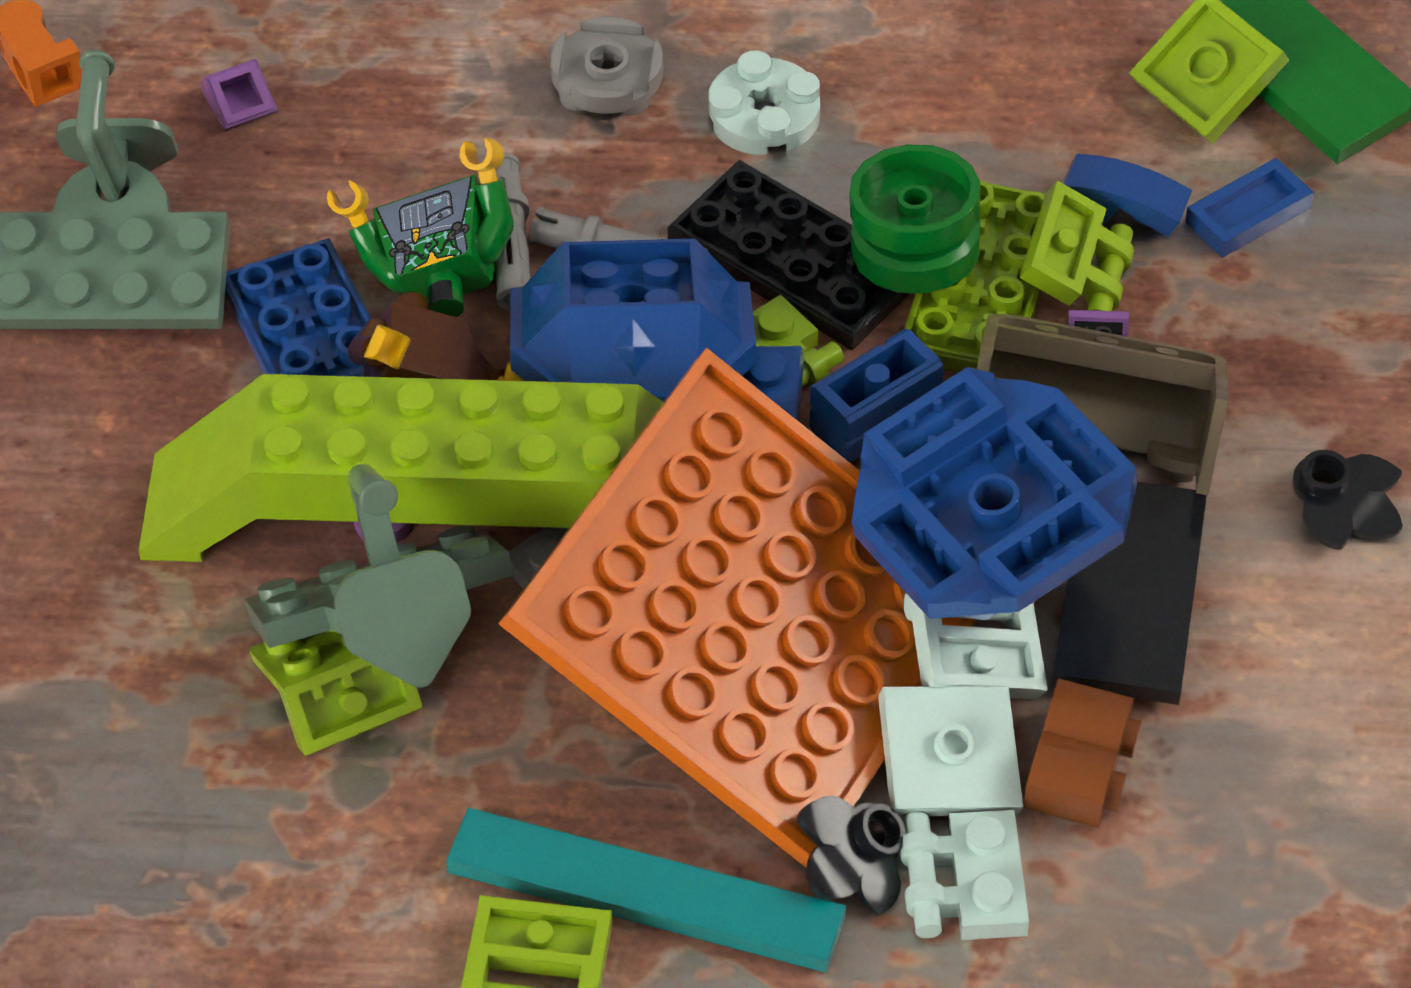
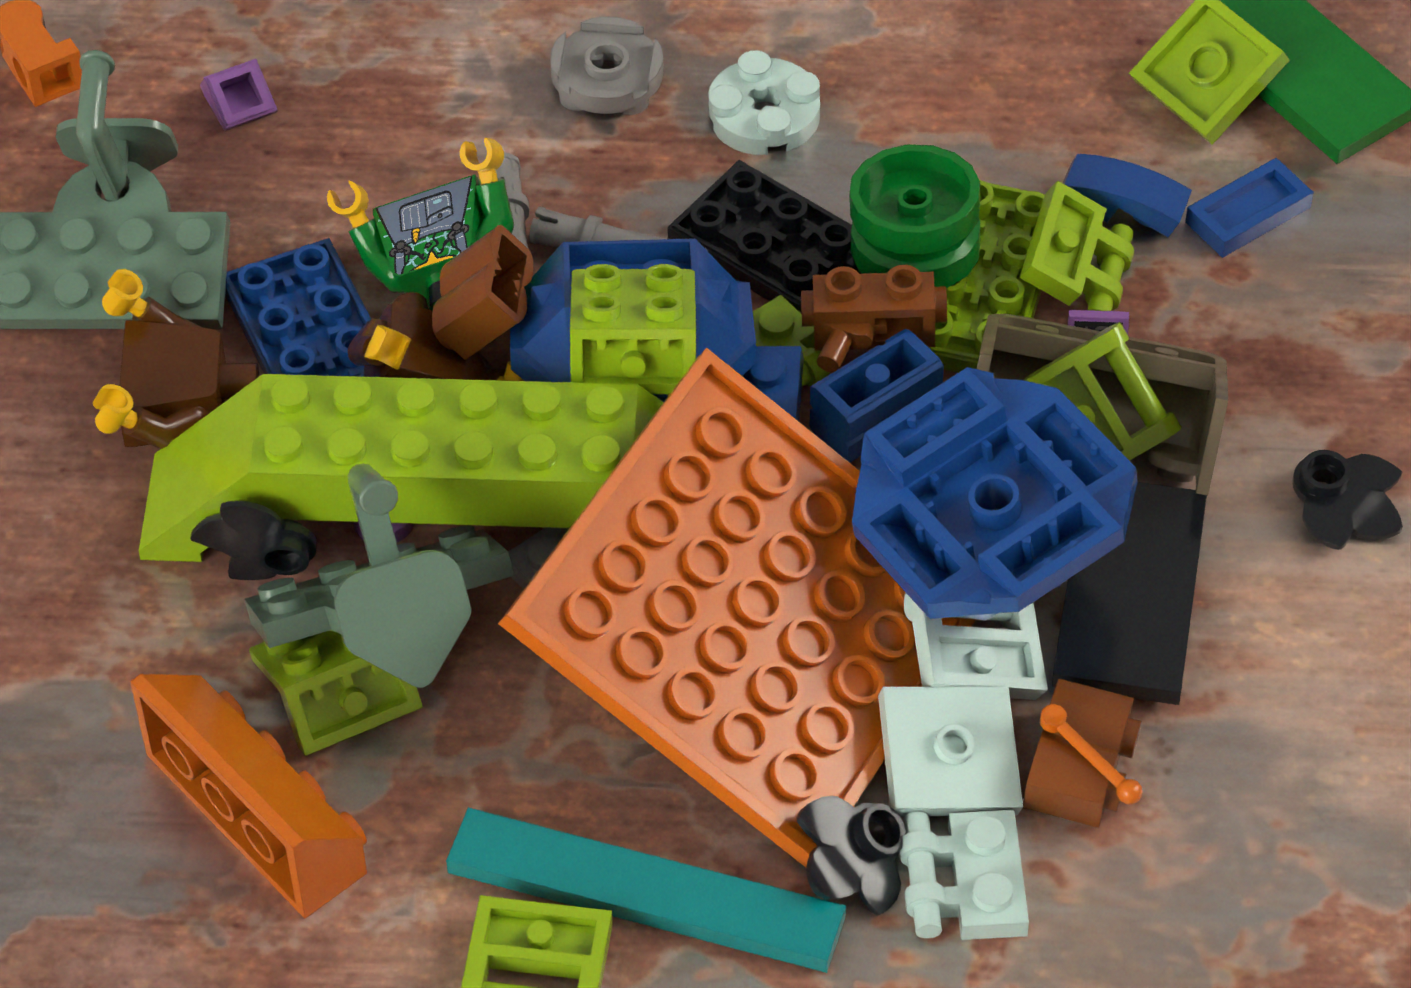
(168, 370): none -> reddish brown torso
(249, 789): none -> orange slope
(257, 541): none -> black plate
(482, 292): none -> dark orange brick
(632, 326): none -> lime bracket
(869, 308): none -> dark orange brick
(1054, 720): none -> orange hinge
(1077, 382): none -> lime plate

